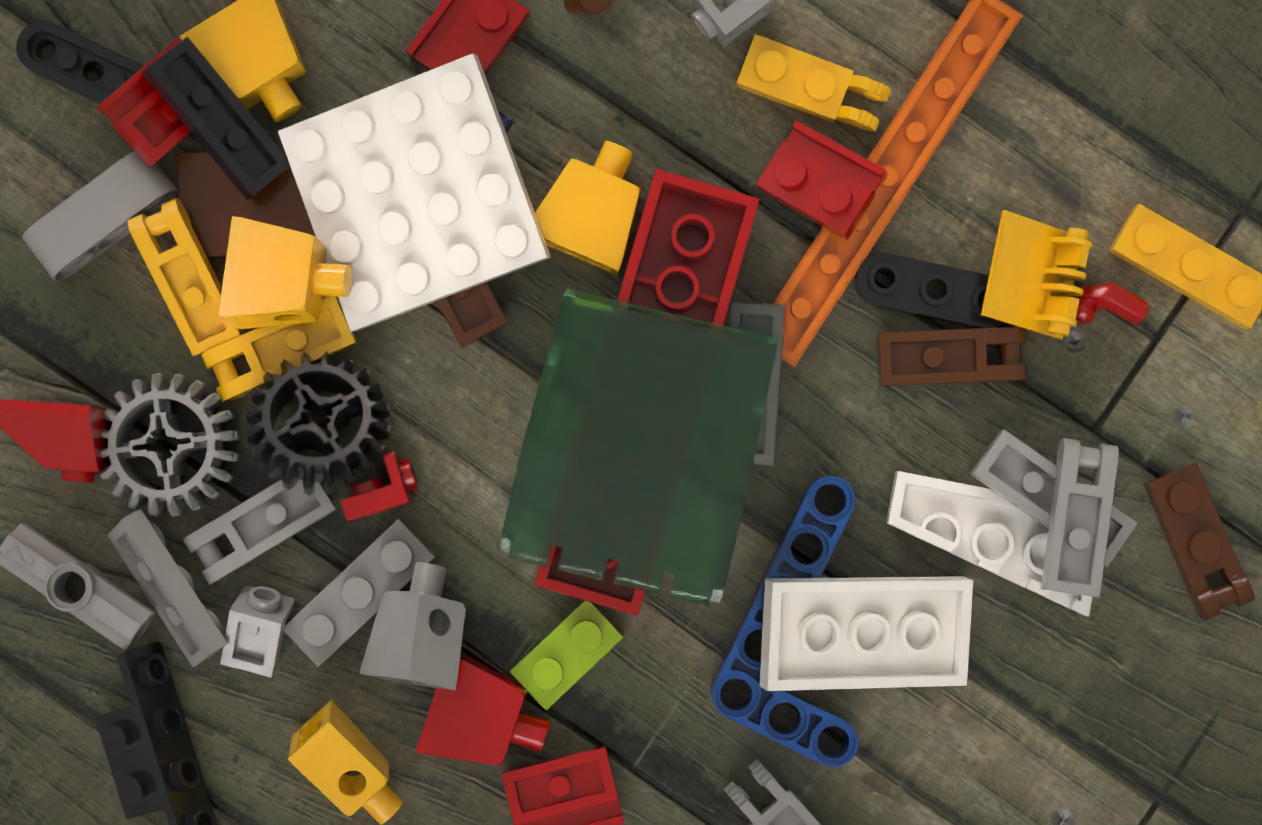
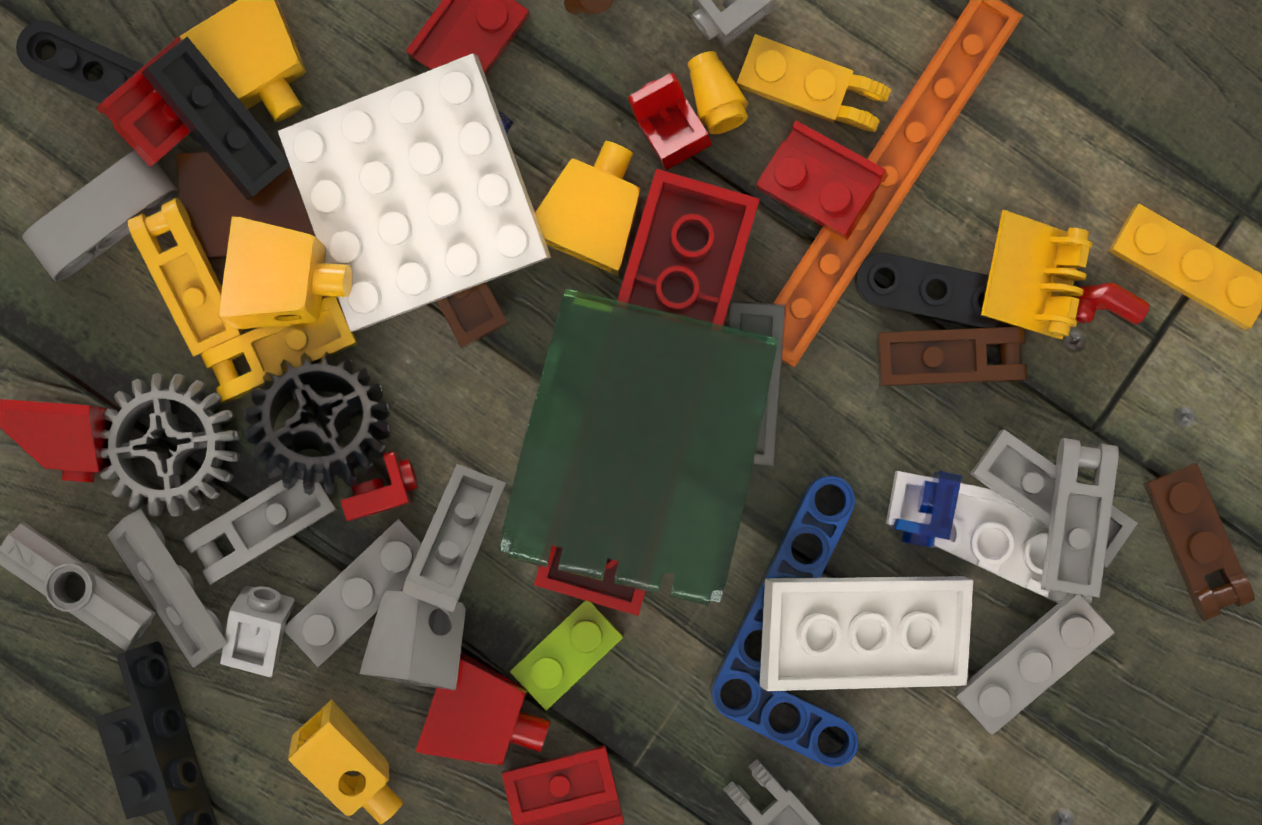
(454, 538): none -> light grey plate
(668, 121): none -> red bracket
(716, 94): none -> yellow cone
(939, 503): none -> clear blue bracket
(1034, 662): none -> light grey plate

